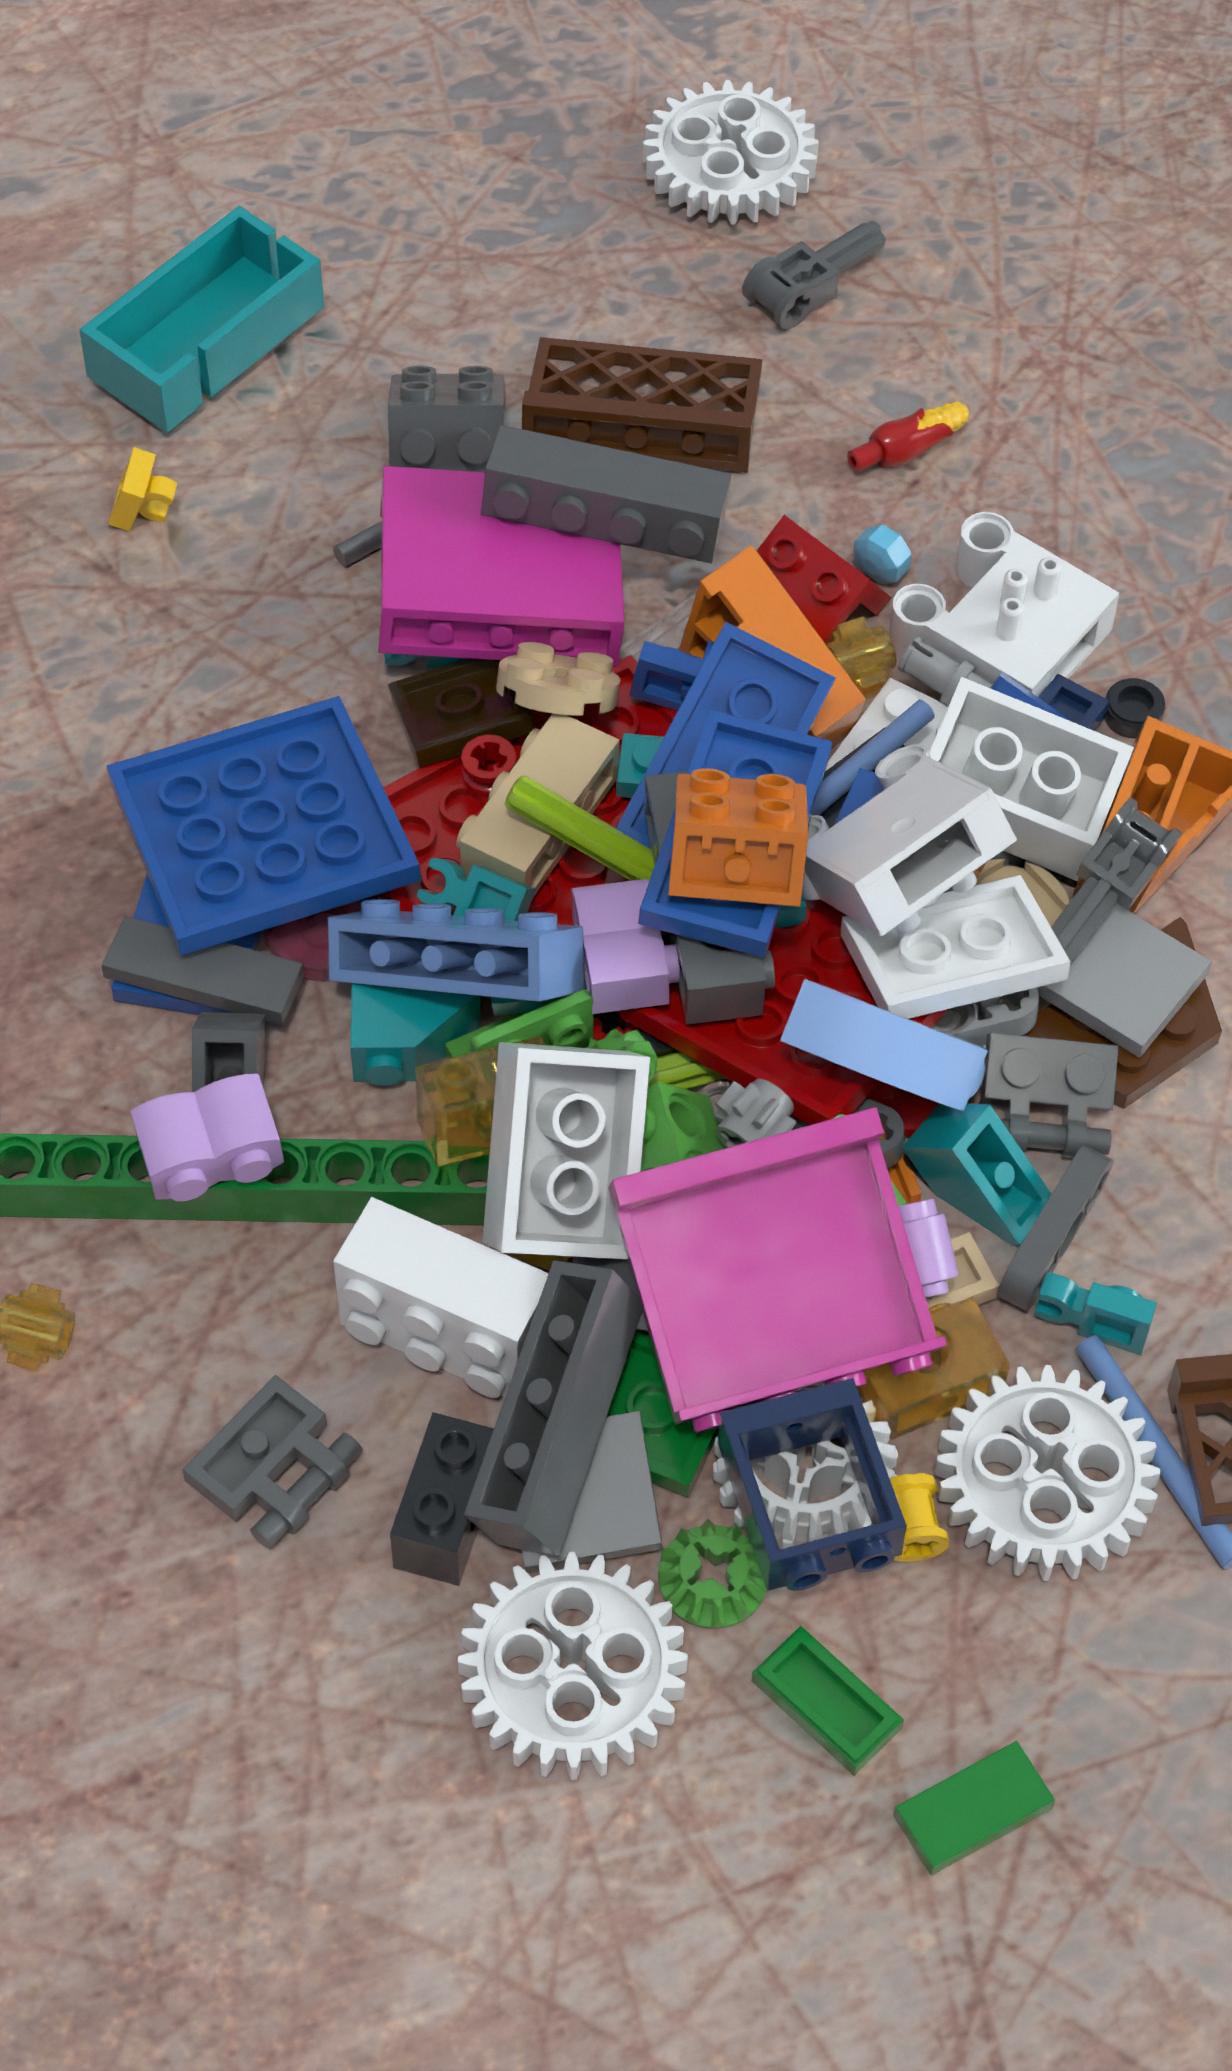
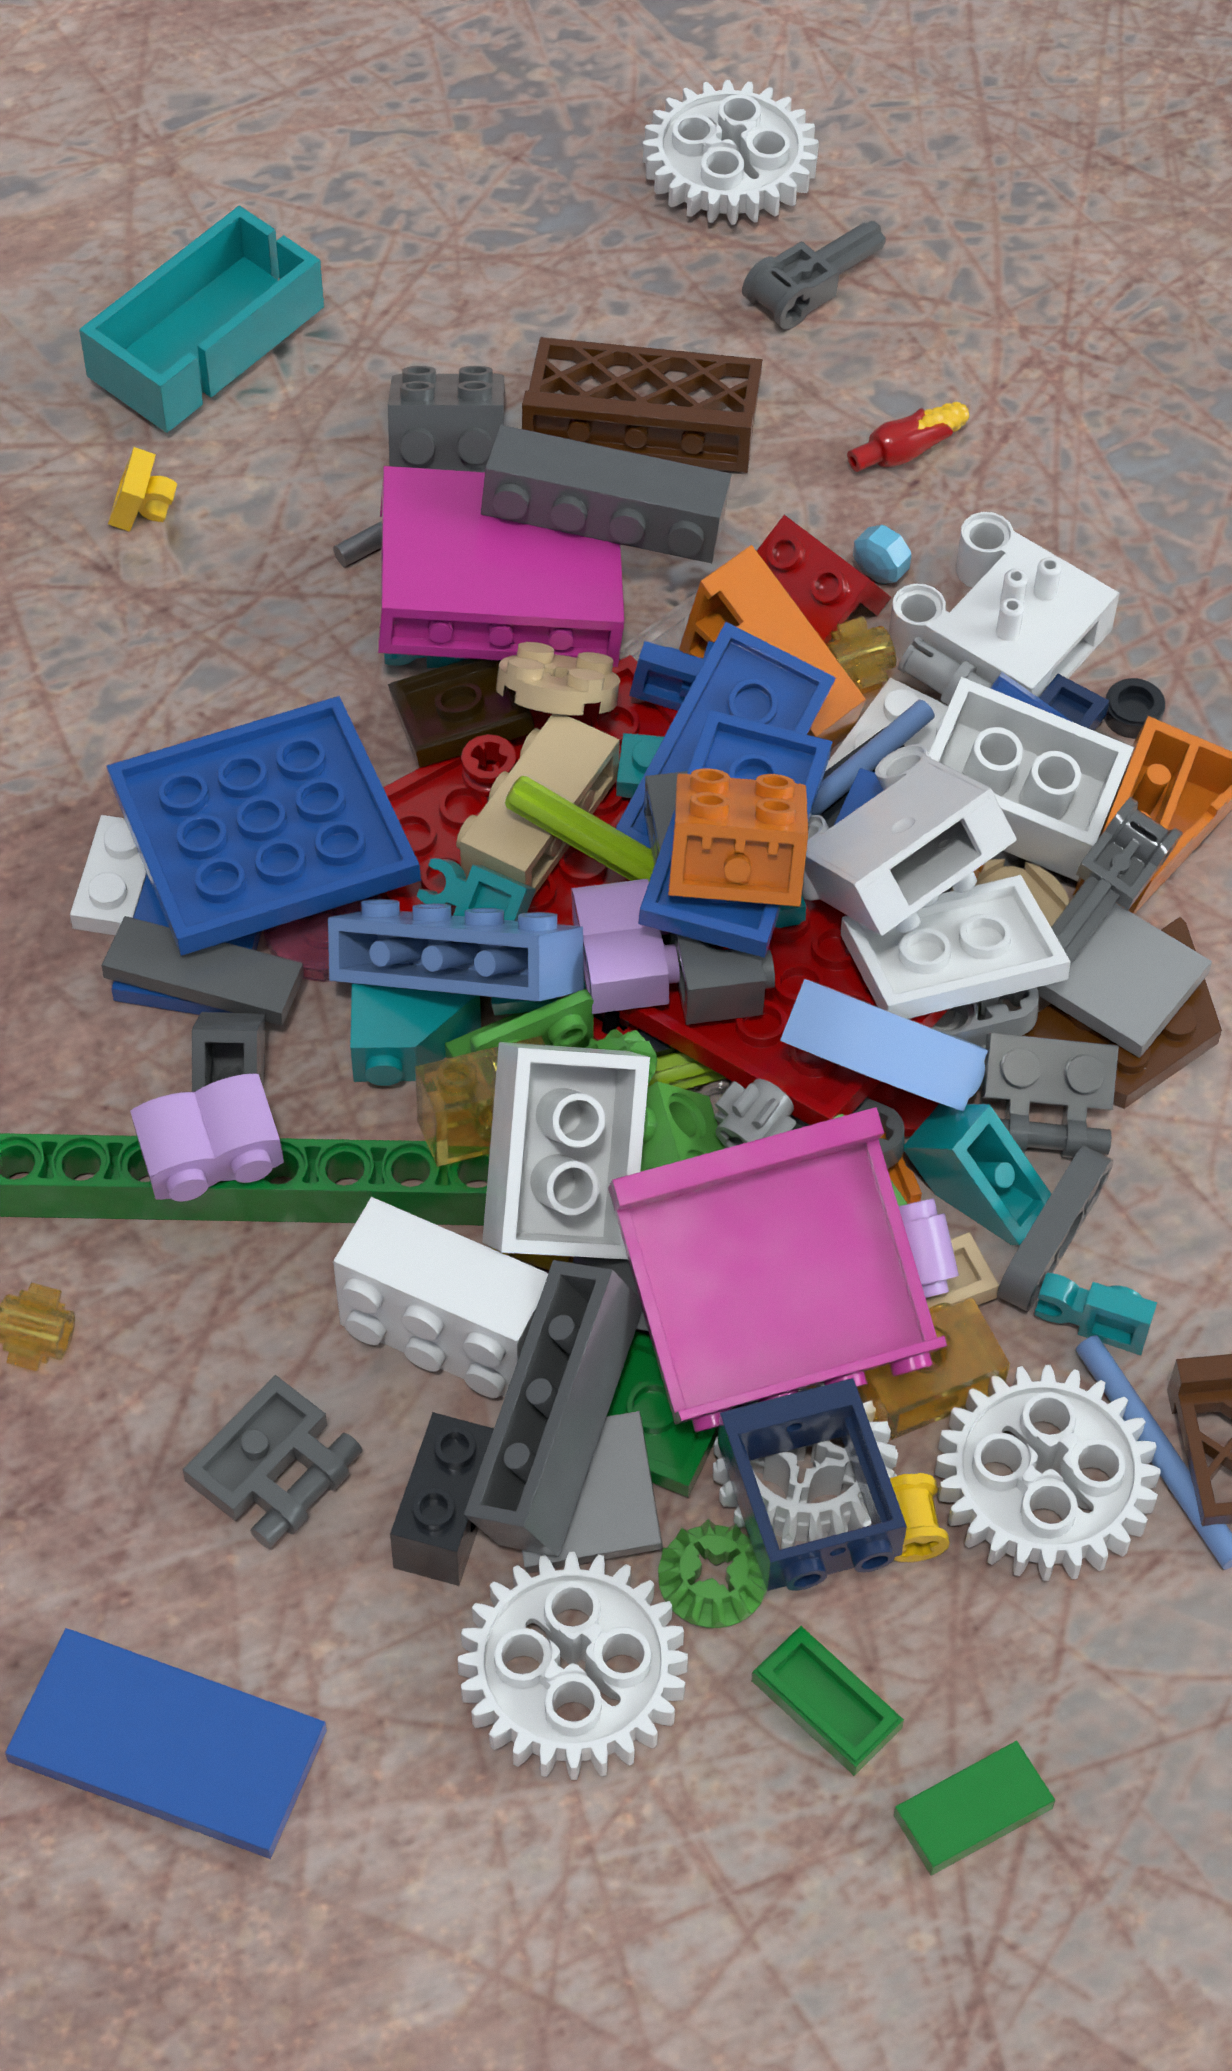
(109, 880): none -> white plate
(167, 1742): none -> blue tile

